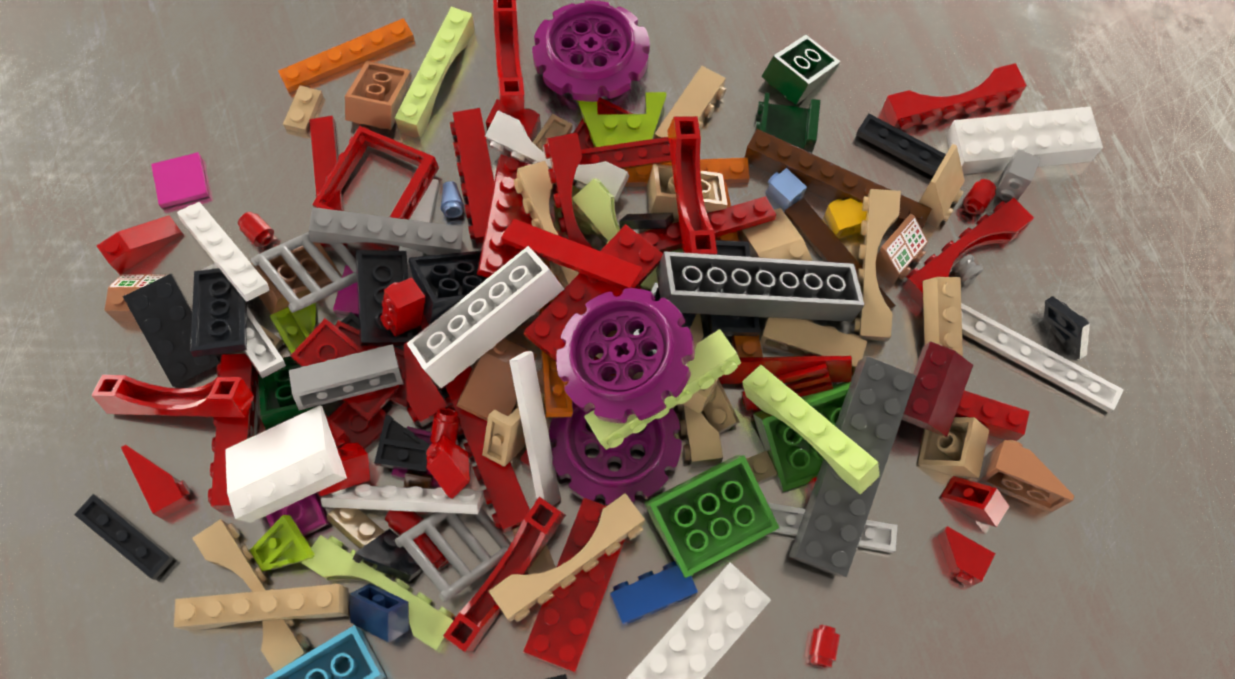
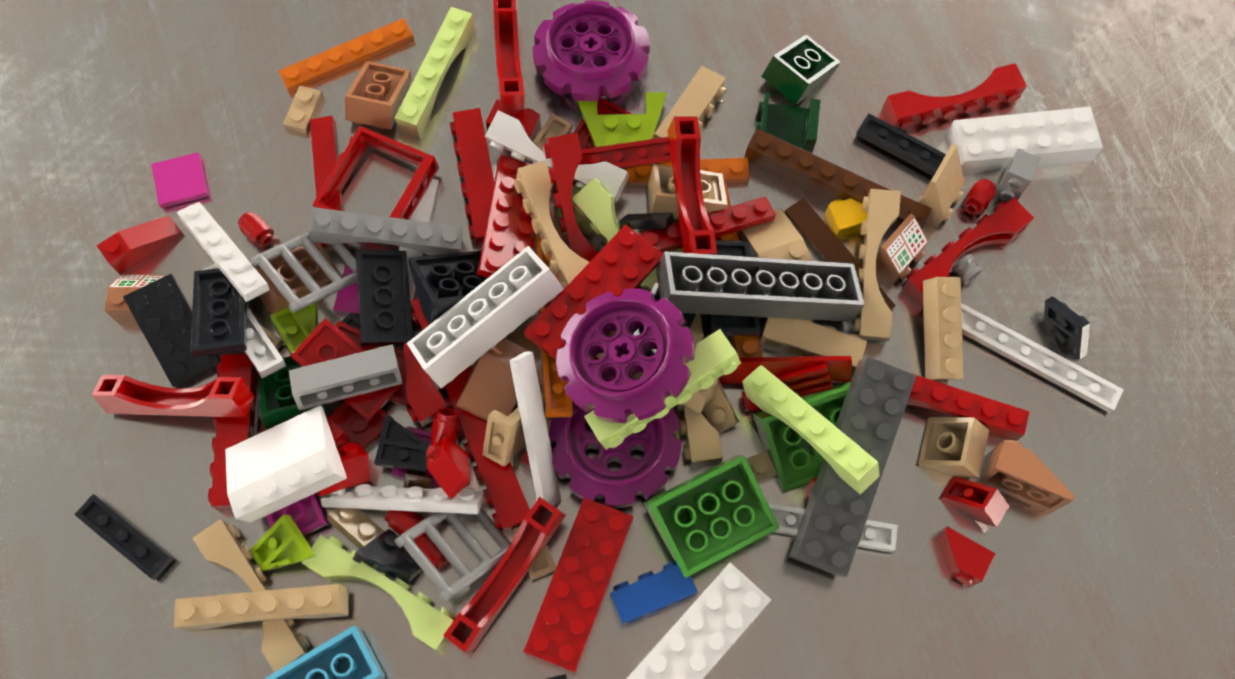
(160, 489): red slope -> none
(379, 612): dark blue brick -> none
(402, 306): red brick -> none
(451, 201): light blue cone -> none
(521, 592): tan arch -> none
(573, 255): red tile -> none
(785, 189): light blue brick -> none
(824, 646): red brick -> none
(937, 388): dark red slope -> none

